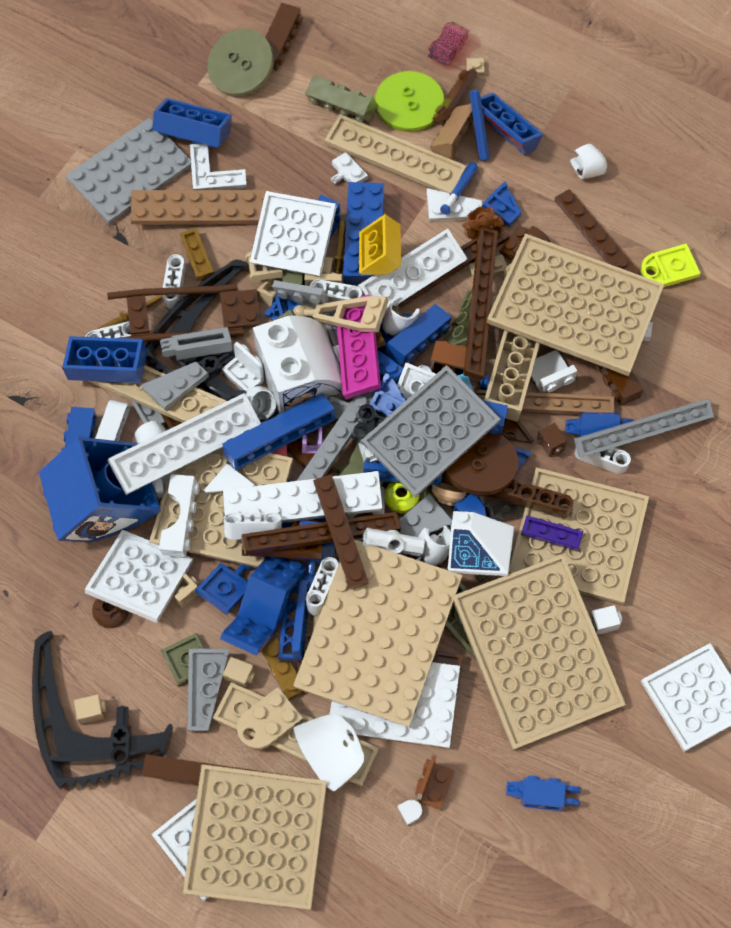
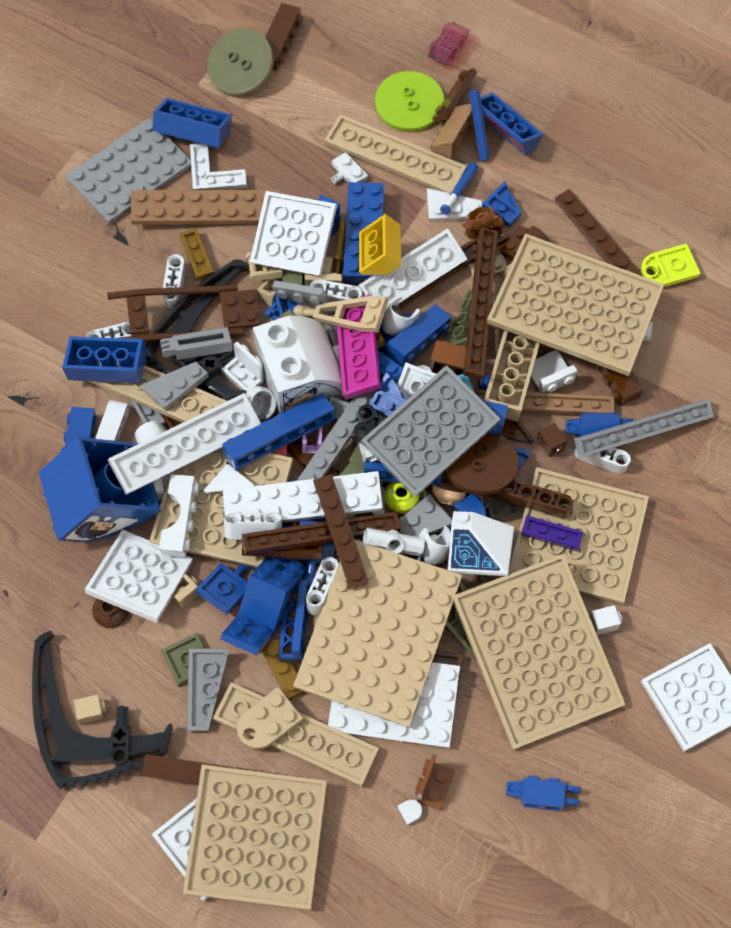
(124, 317): pearl gold sword -> none
(239, 672): tan brick -> none
(324, 749): white piece -> none
(341, 99): olive wedge -> none
(477, 64): tan plate -> none
(589, 162): white piece -> none

